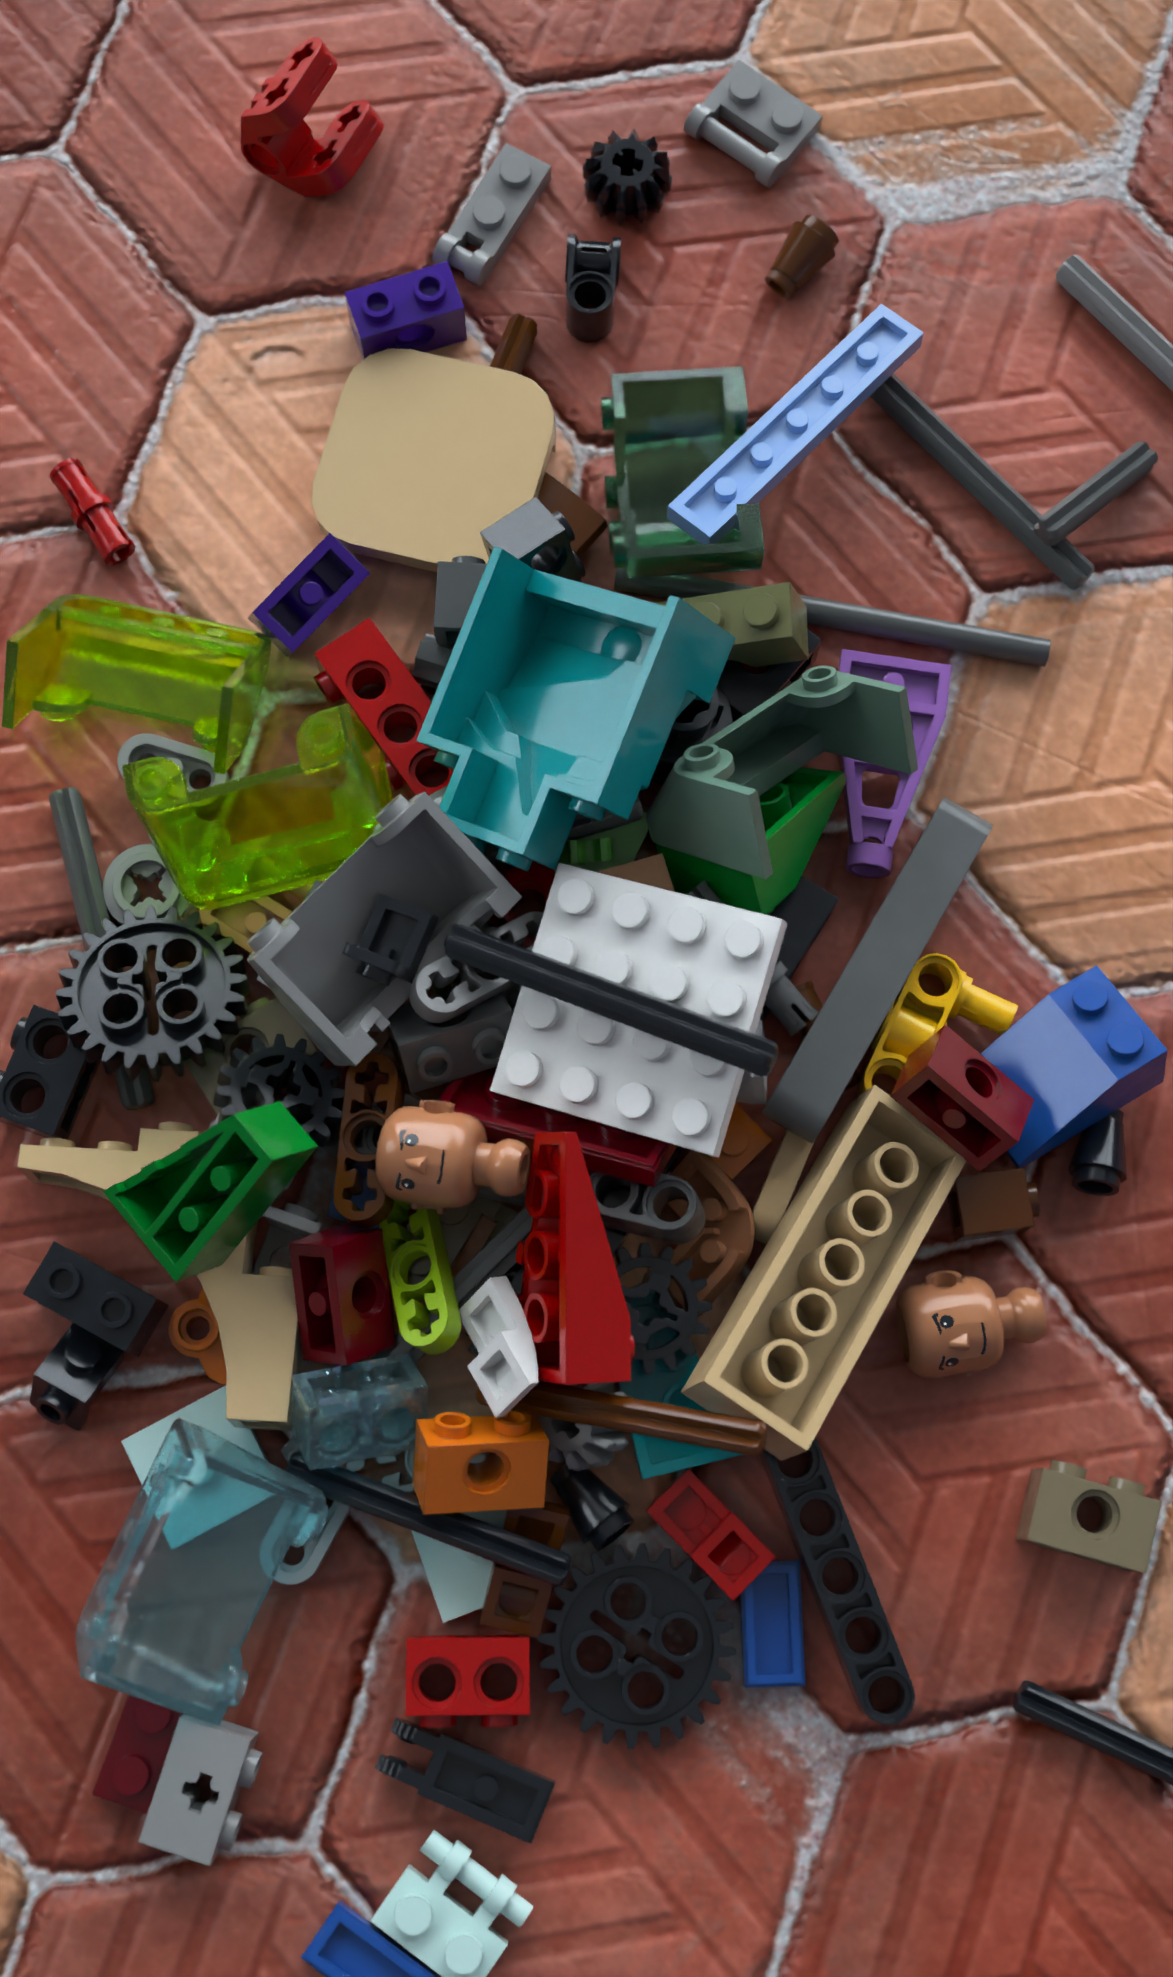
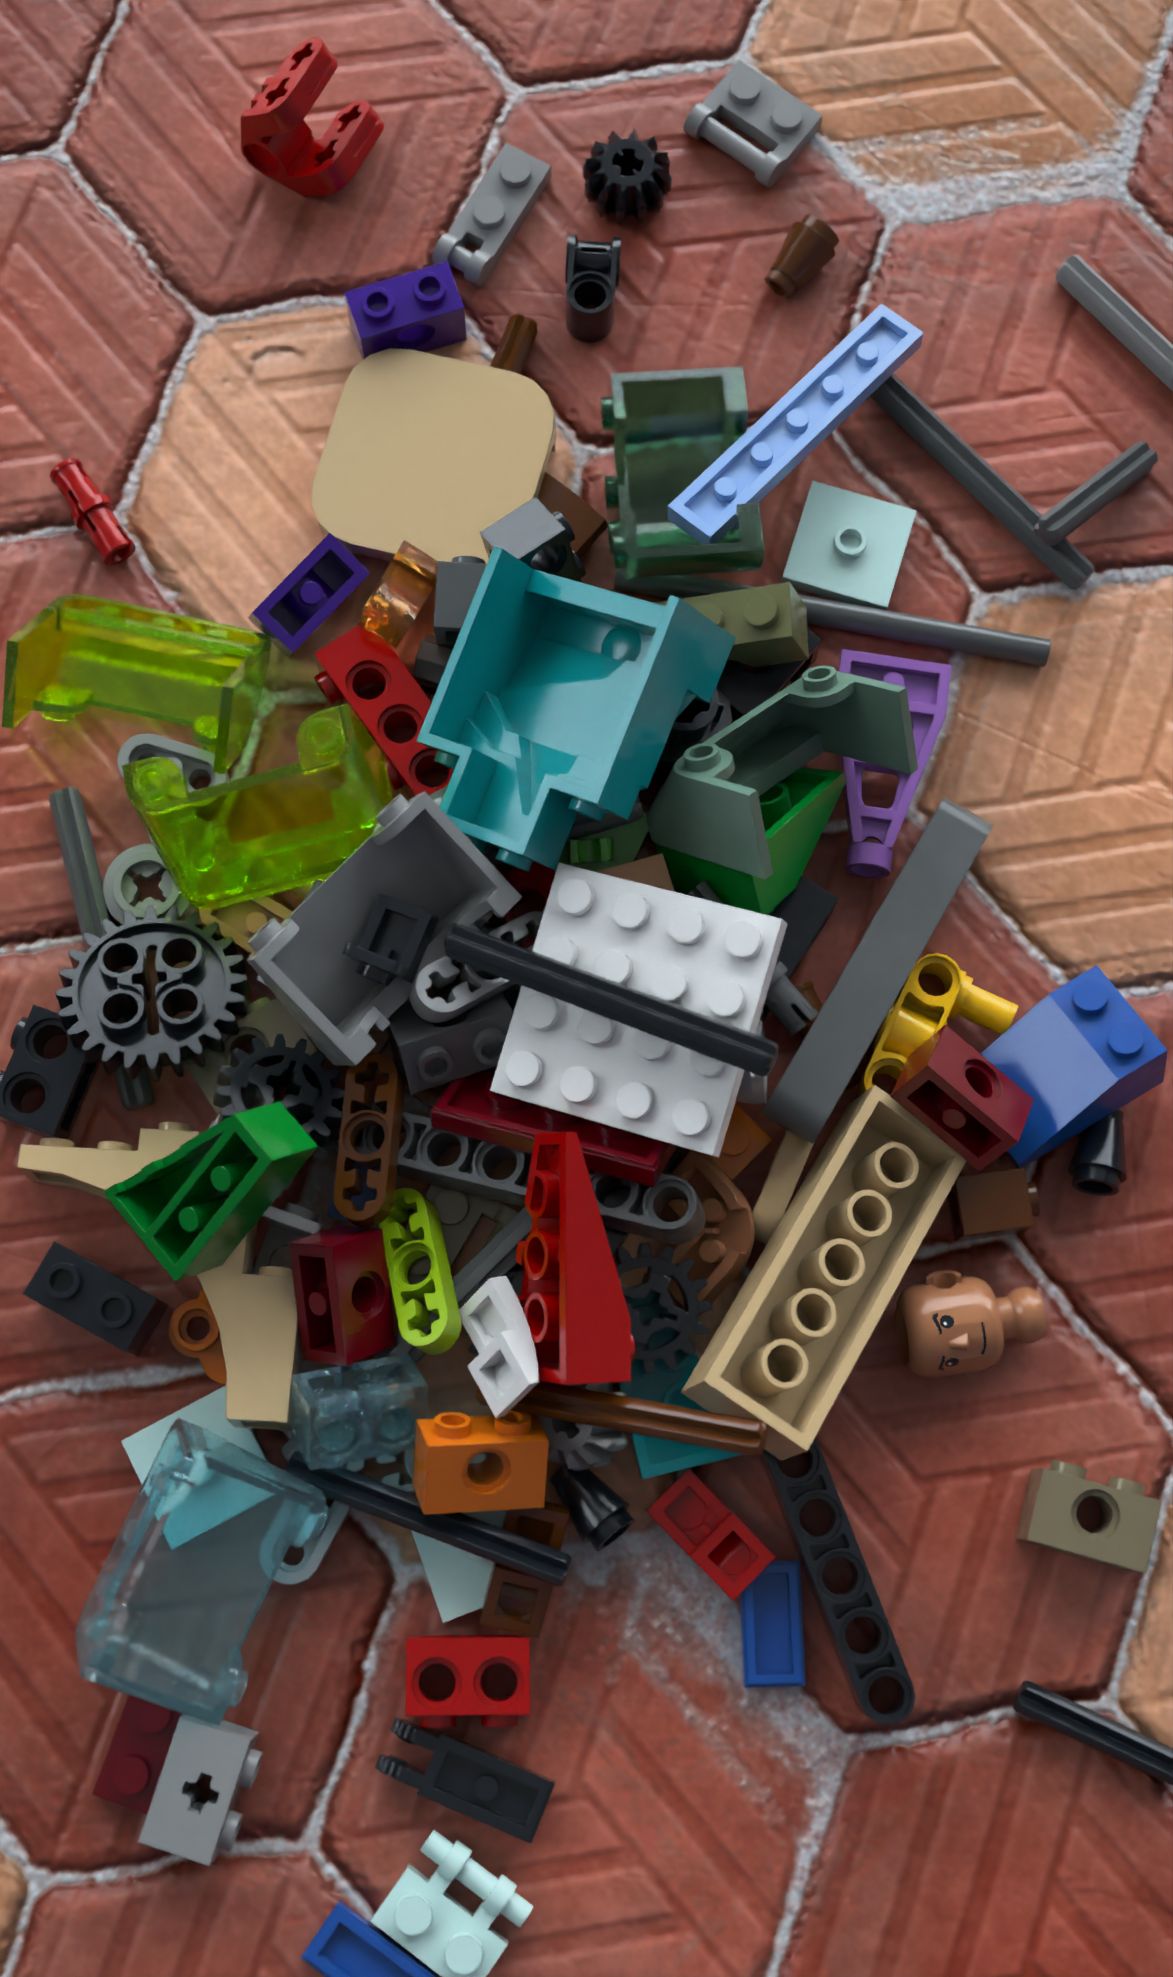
(73, 1377): black bracket -> none
(399, 594): none -> clear orange leg
(445, 1158): nougat piece -> none
(605, 1691): black gear -> none
(848, 546): none -> light aqua plate

